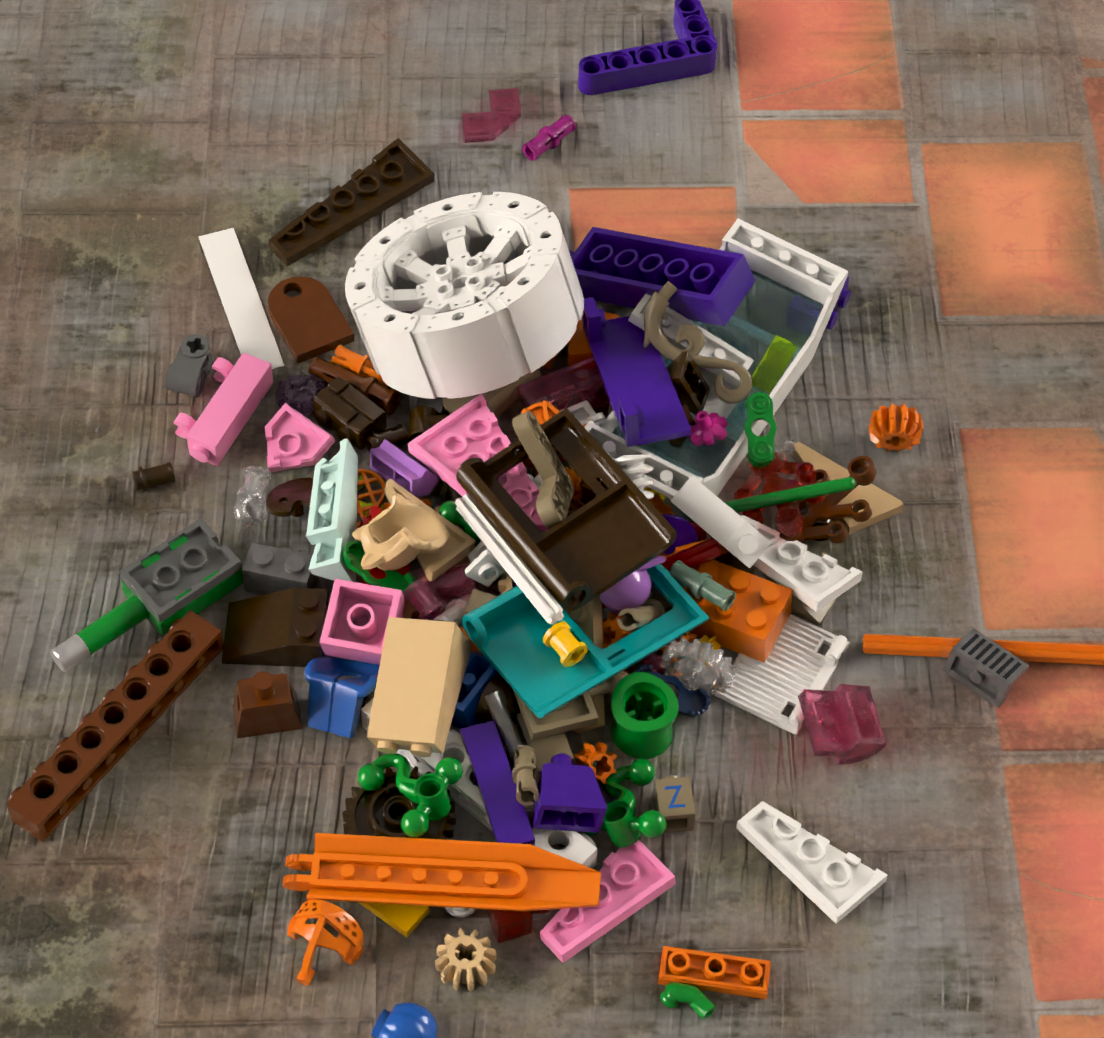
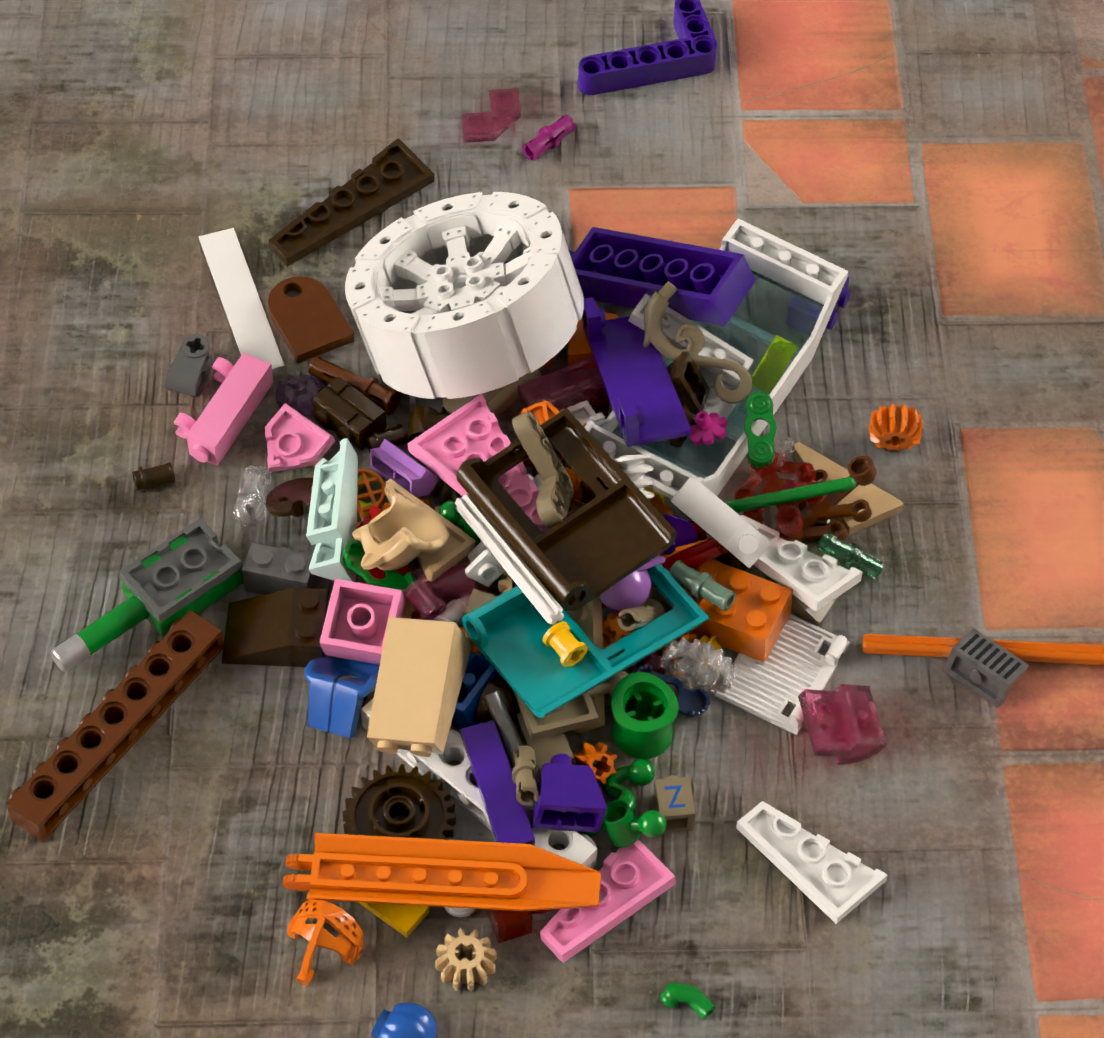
(265, 705): reddish brown torso -> none
(356, 363): orange axle -> none
(427, 791): green piece -> none
(736, 976): orange tile -> none
(850, 555): none -> clear green pin

